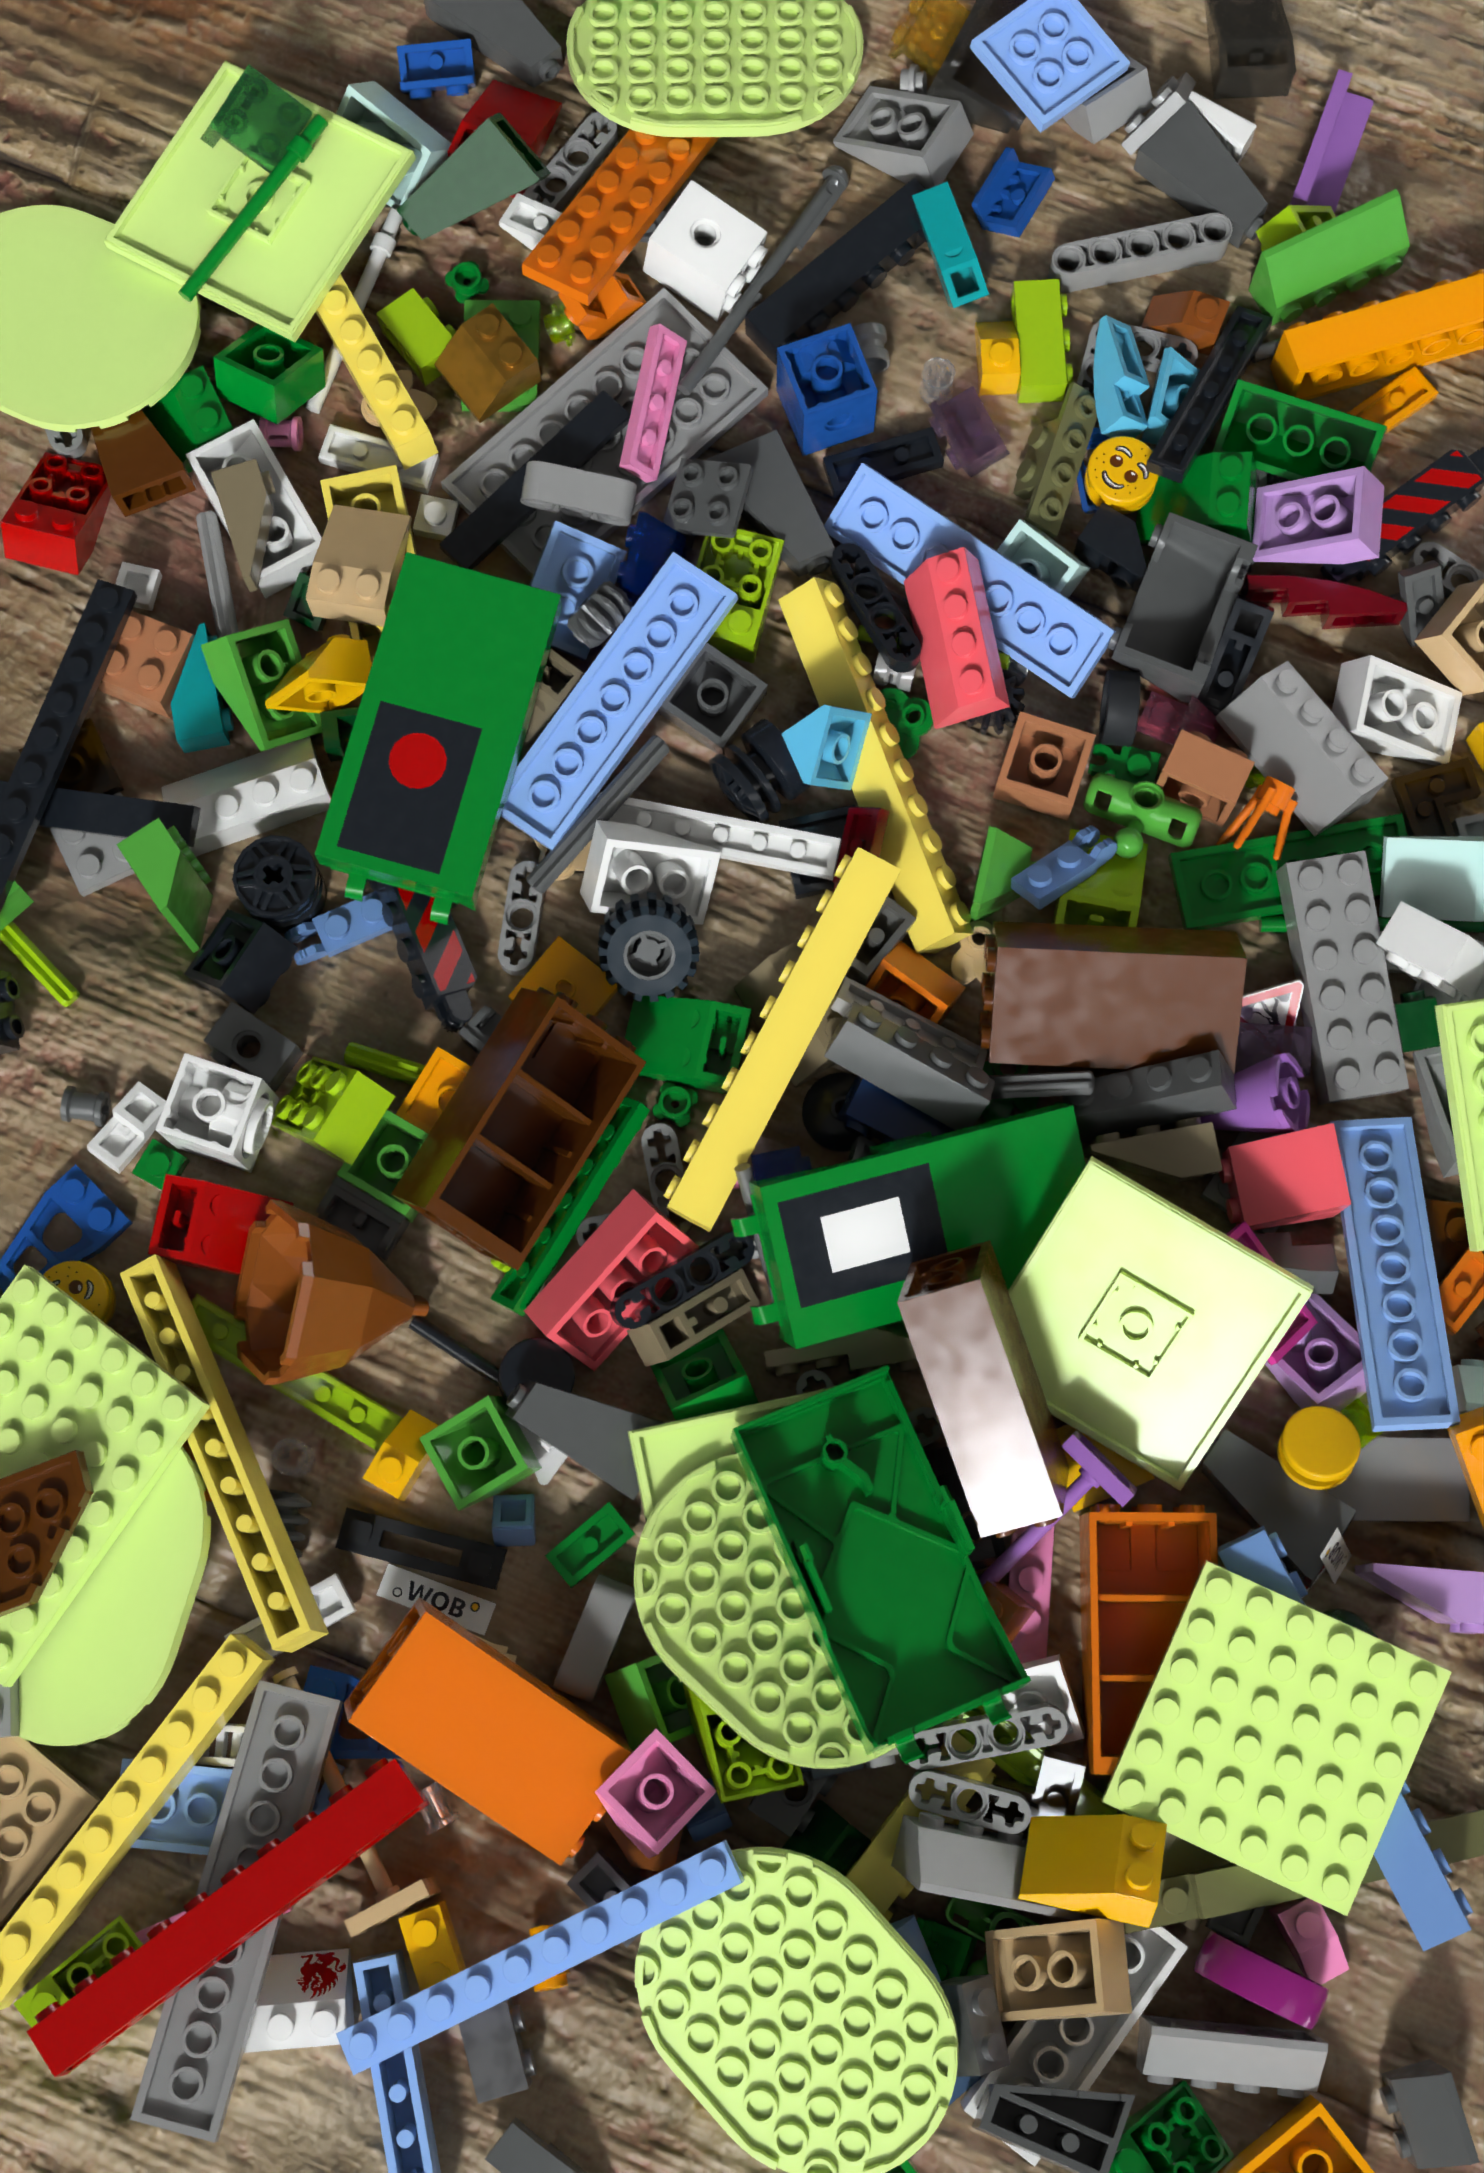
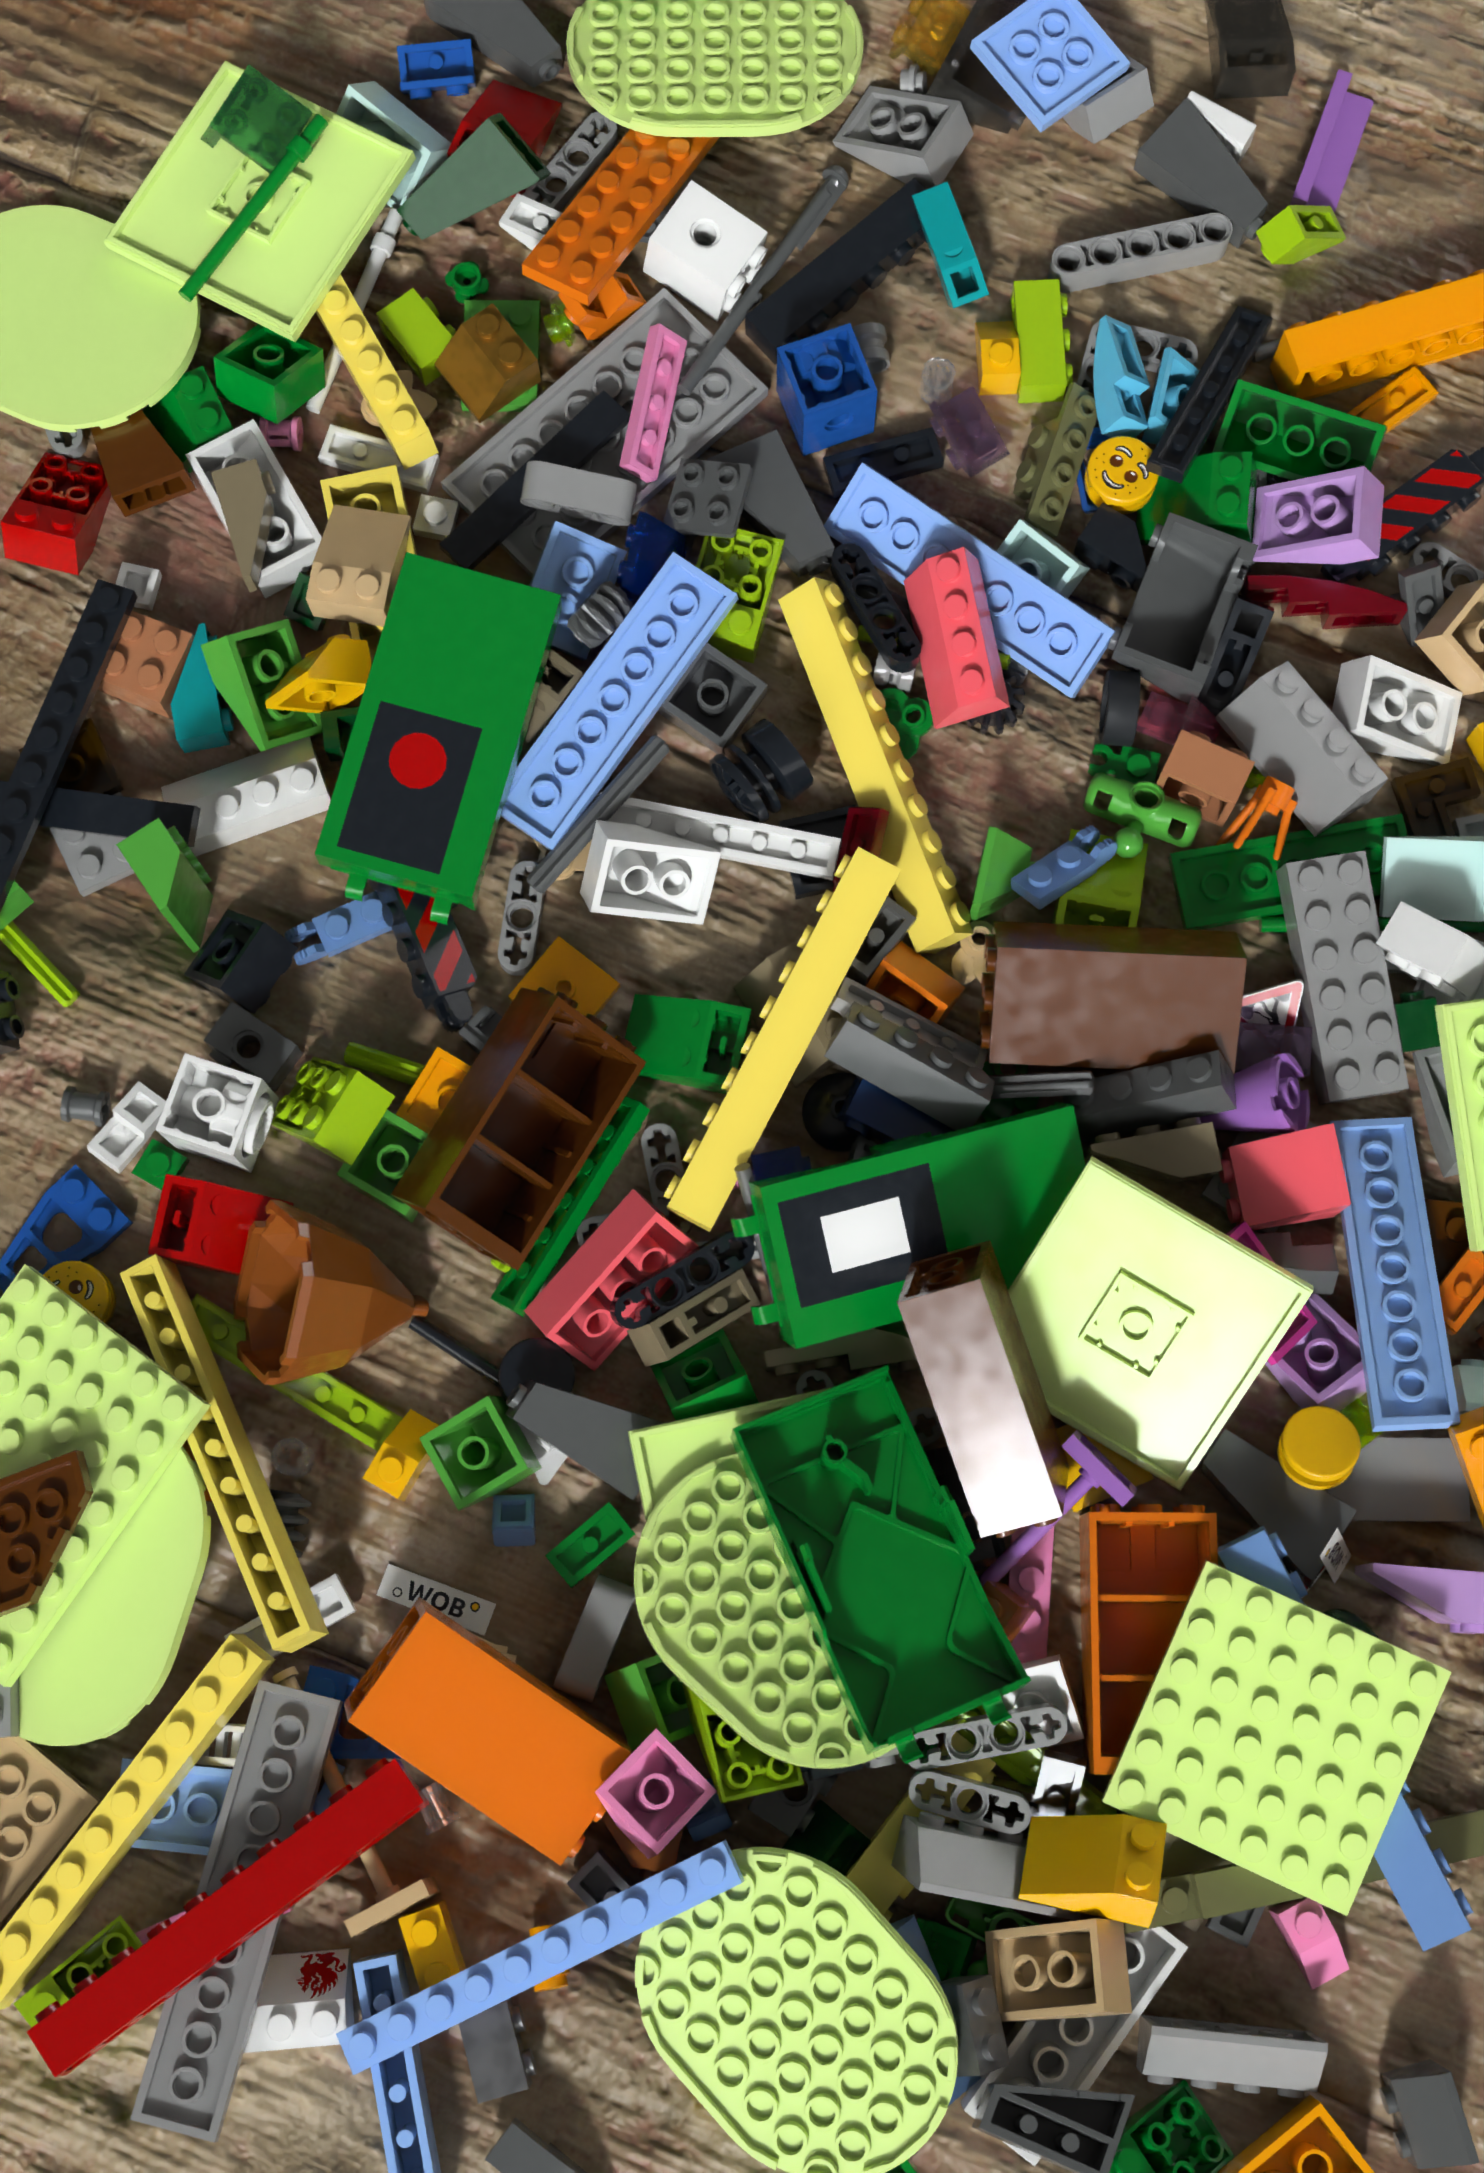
(217, 573): light grey axle -> none
(284, 903): black wheel -> none
(362, 1217): dark grey hinge -> none
(364, 1531): black container -> none
(648, 947): black wheel -> none
(673, 1093): green plate -> none
(828, 745): medium azure slope -> none
(1011, 194): blue bracket -> none
(1044, 766): nougat brick -> none
(1169, 100): light grey plate -> none
(1188, 315): dark orange slope -> none
(1261, 1980): magenta piece -> none
(1331, 259): bright green slope -> none

